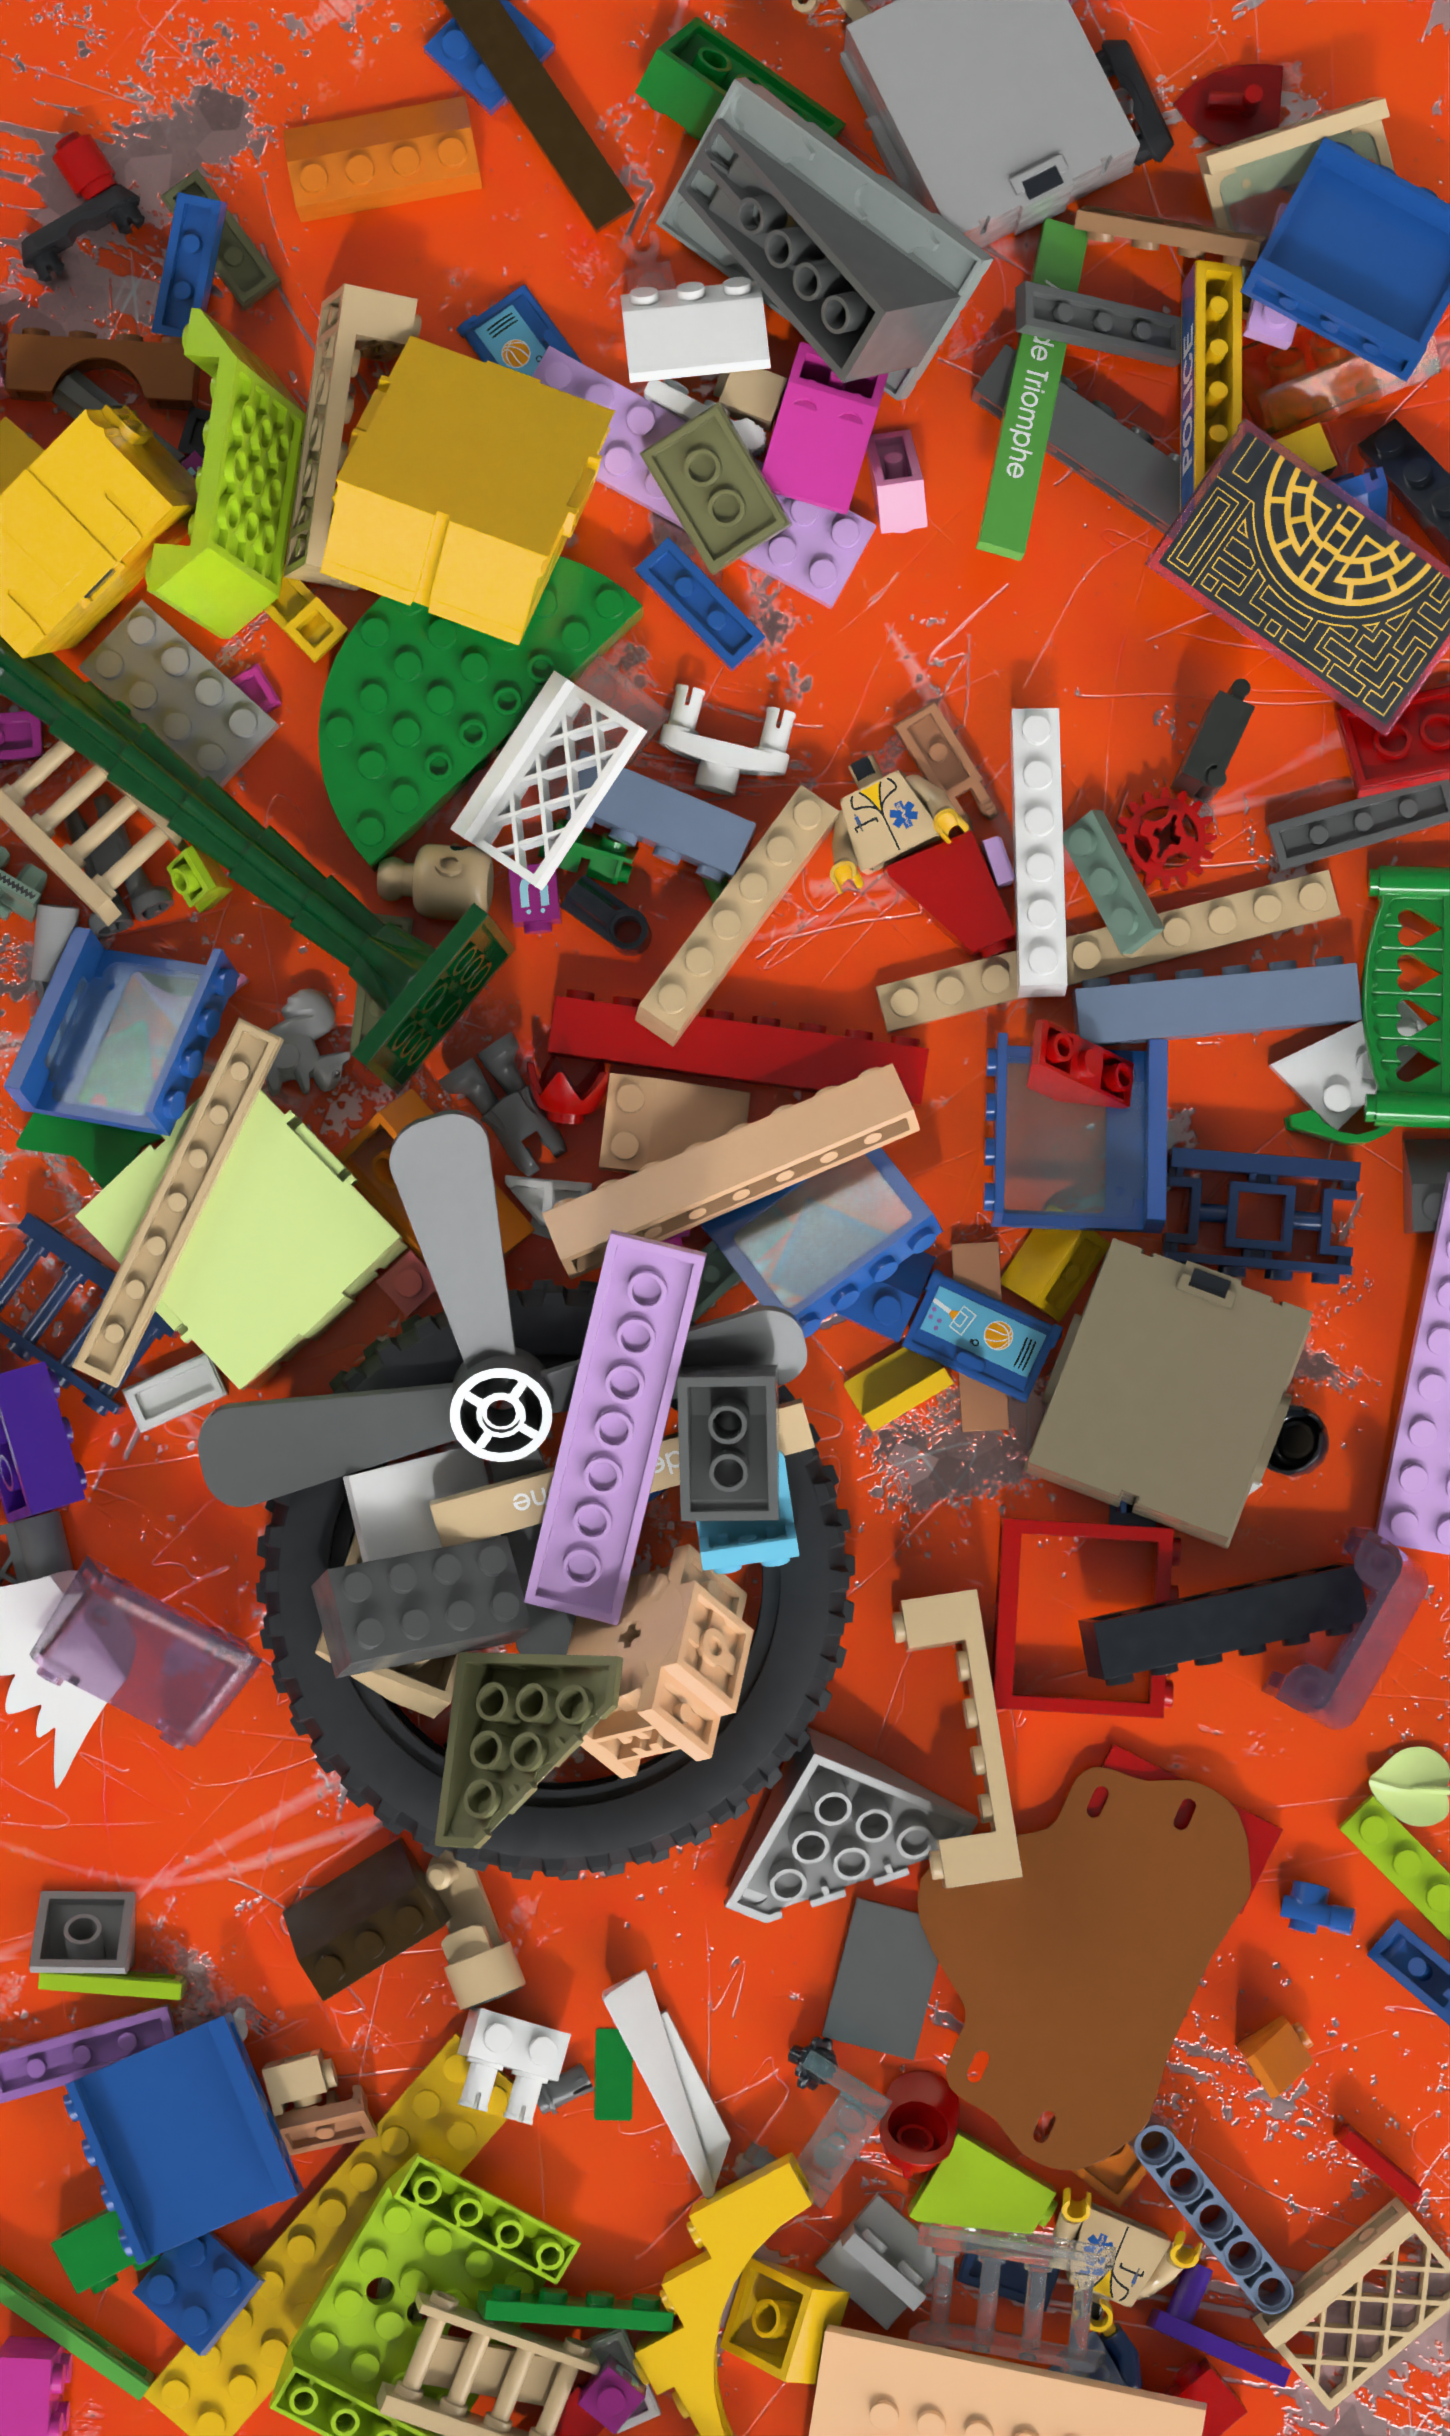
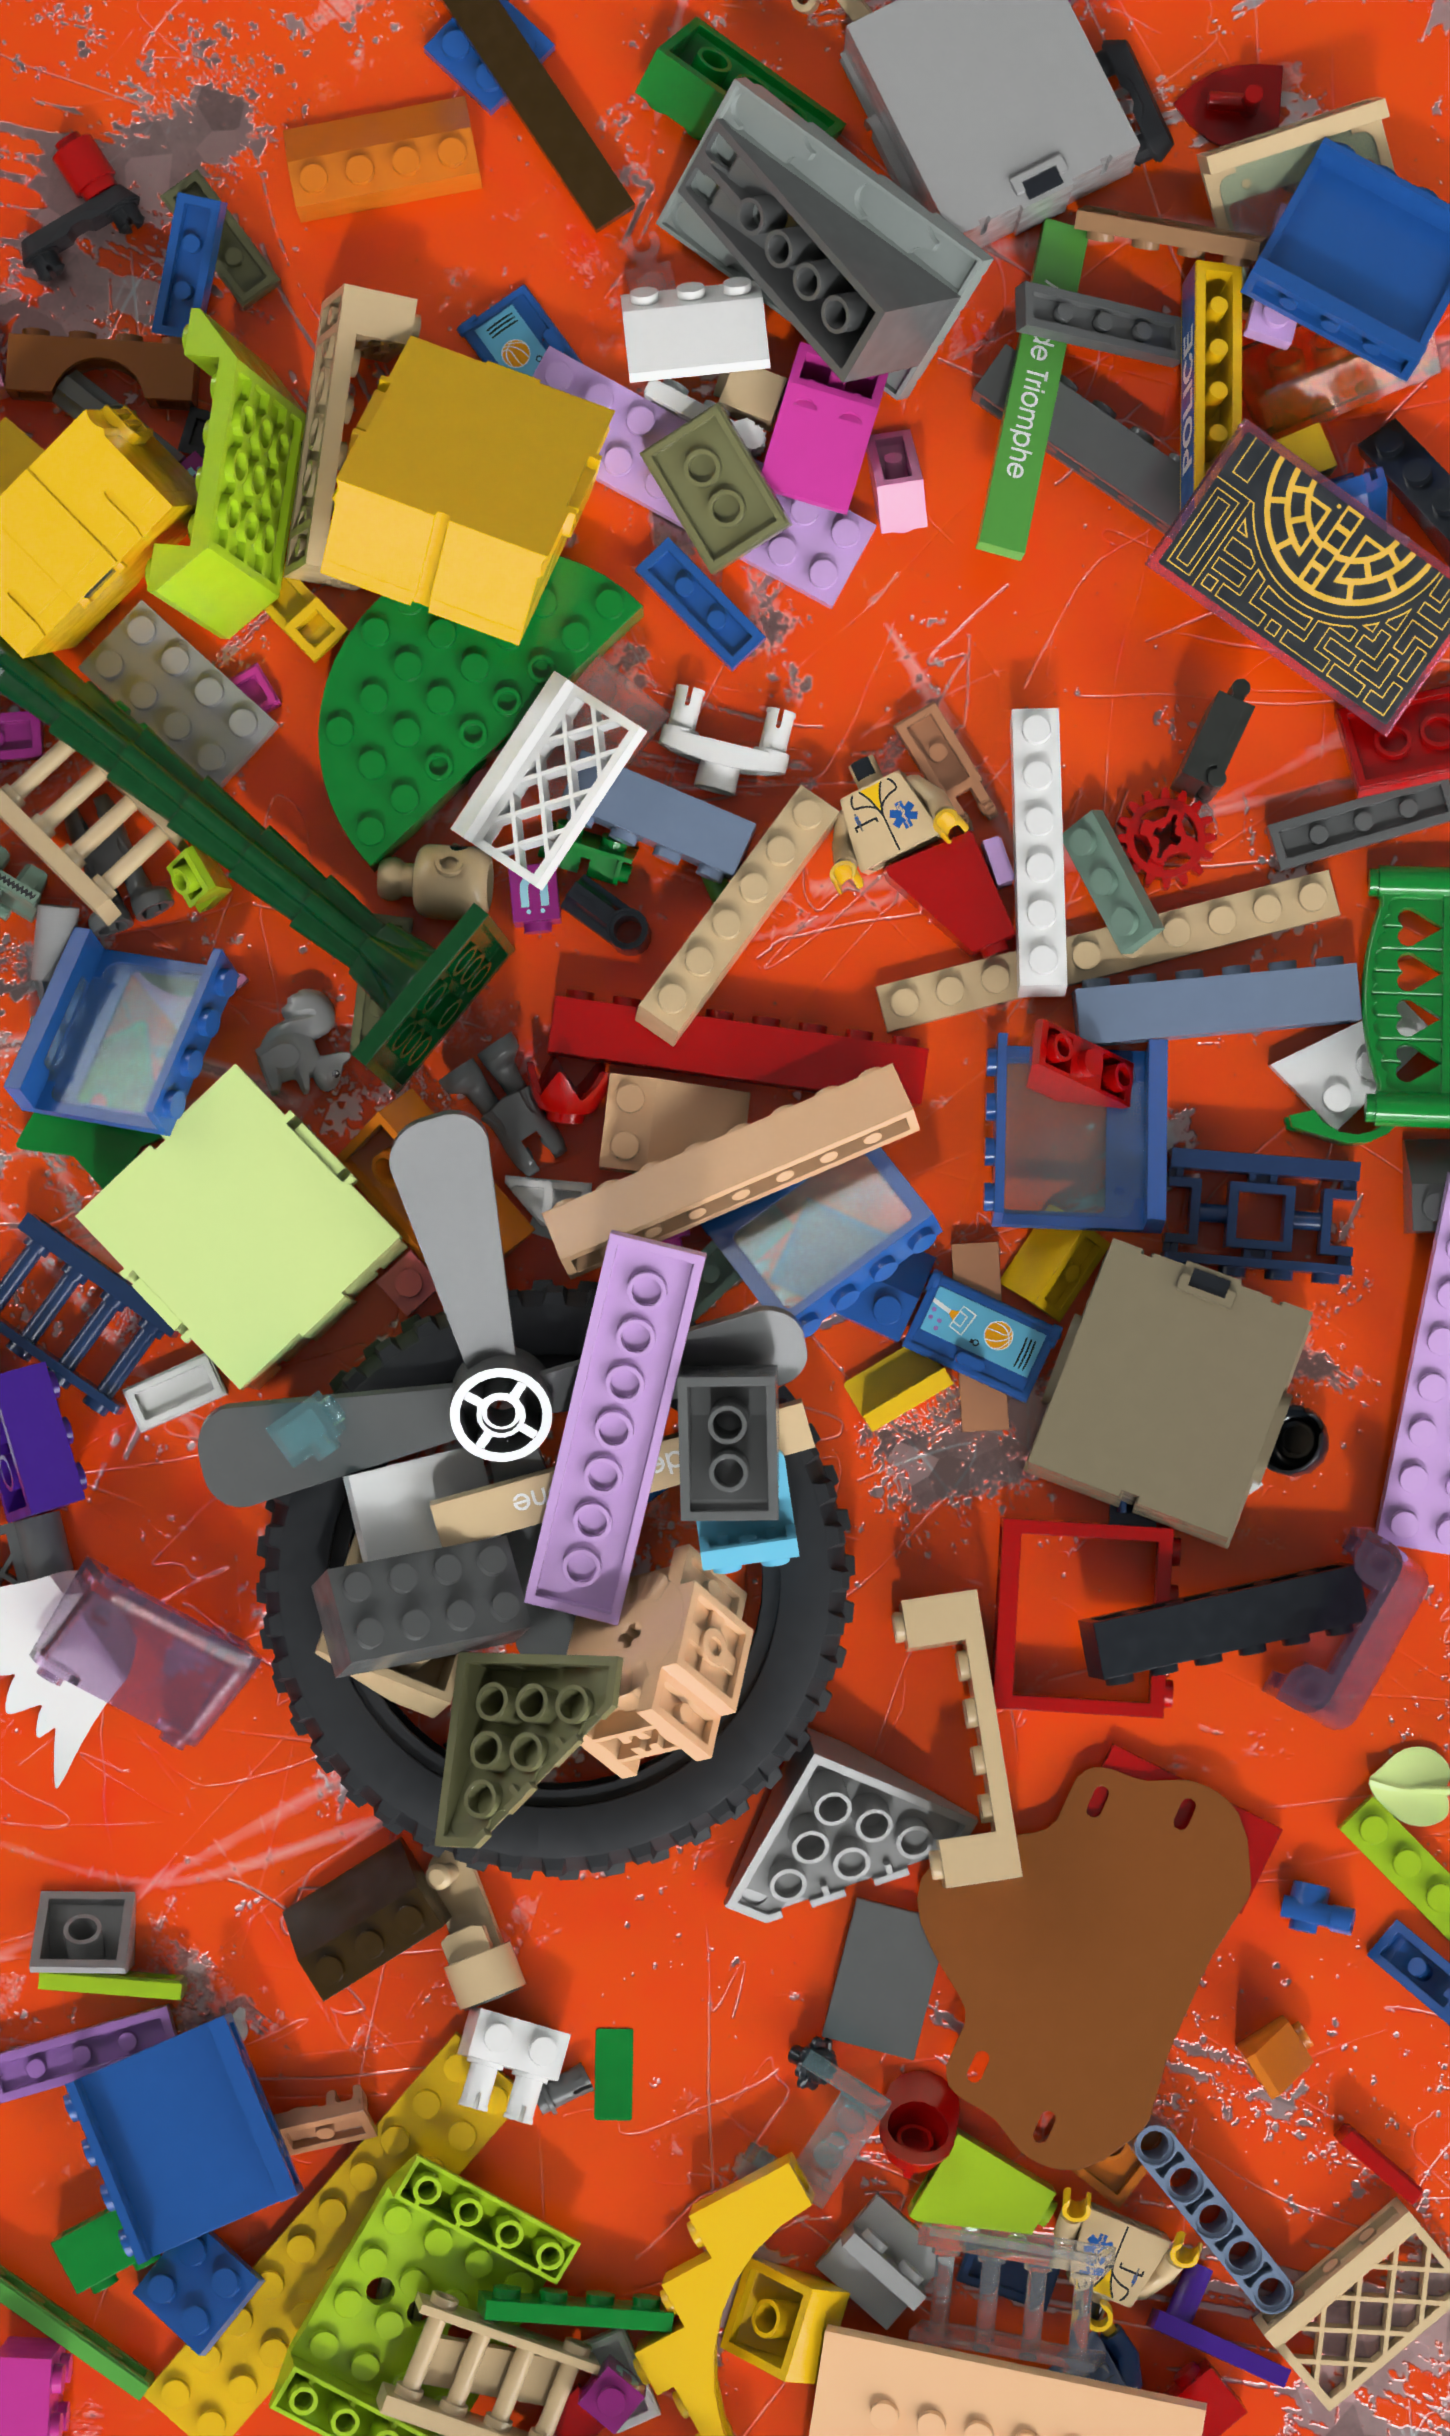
(178, 1203): tan tile -> none
(299, 2080): tan brick -> none
(309, 1429): none -> clear light blue brick
(670, 2077): white wedge -> none

